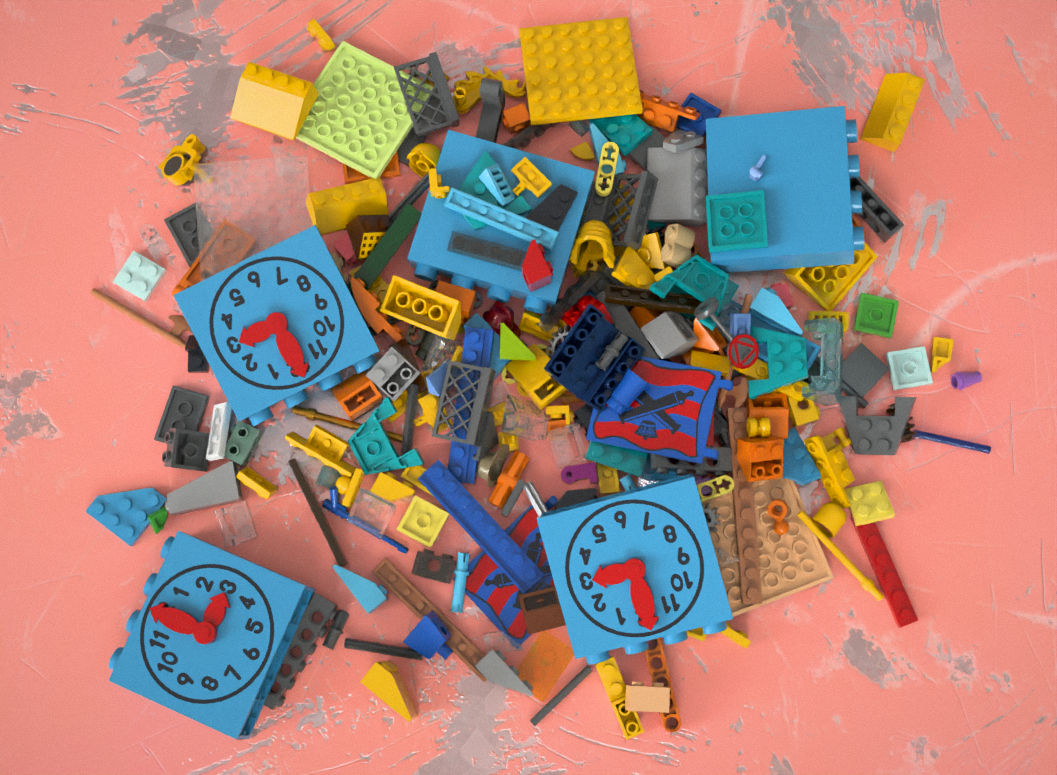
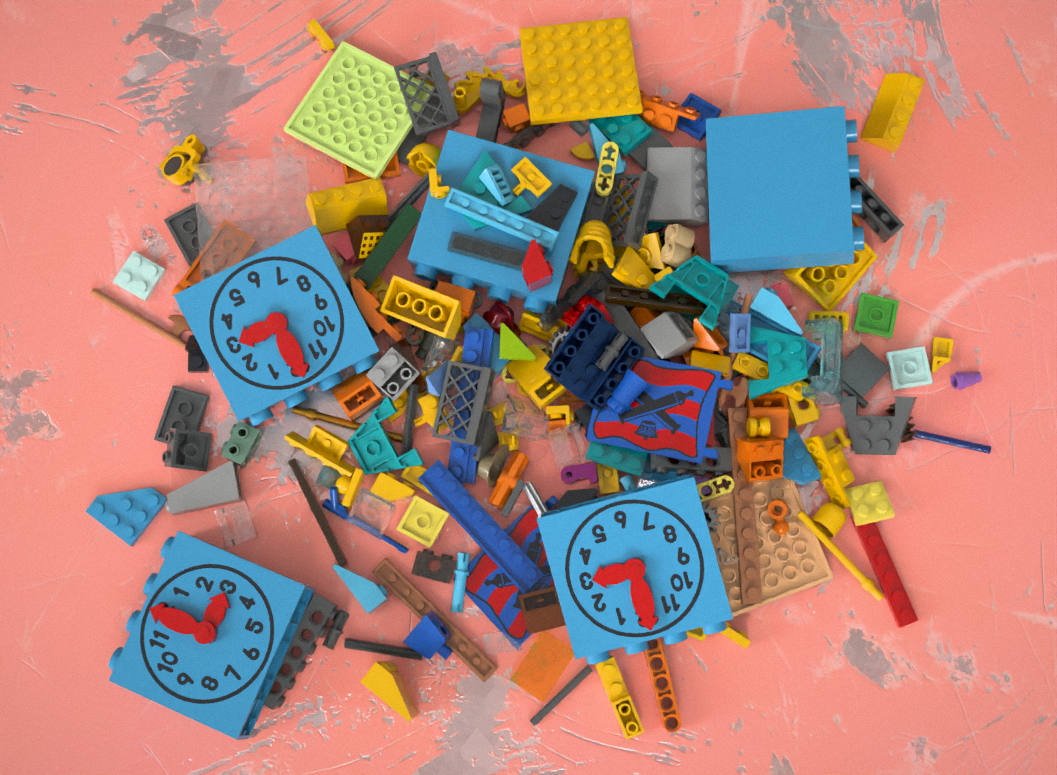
(157, 519): bright green tile -> none
(218, 431): white tile -> none
(257, 482): yellow plate -> none
(273, 101): yellow slope -> none
(498, 672): light grey slope -> none
(647, 698): light nougat brick -> none
(682, 140): light grey wing -> none
(736, 221): teal plate -> none
(742, 348): dark grey piece -> none
(755, 173): light blue hand -> none

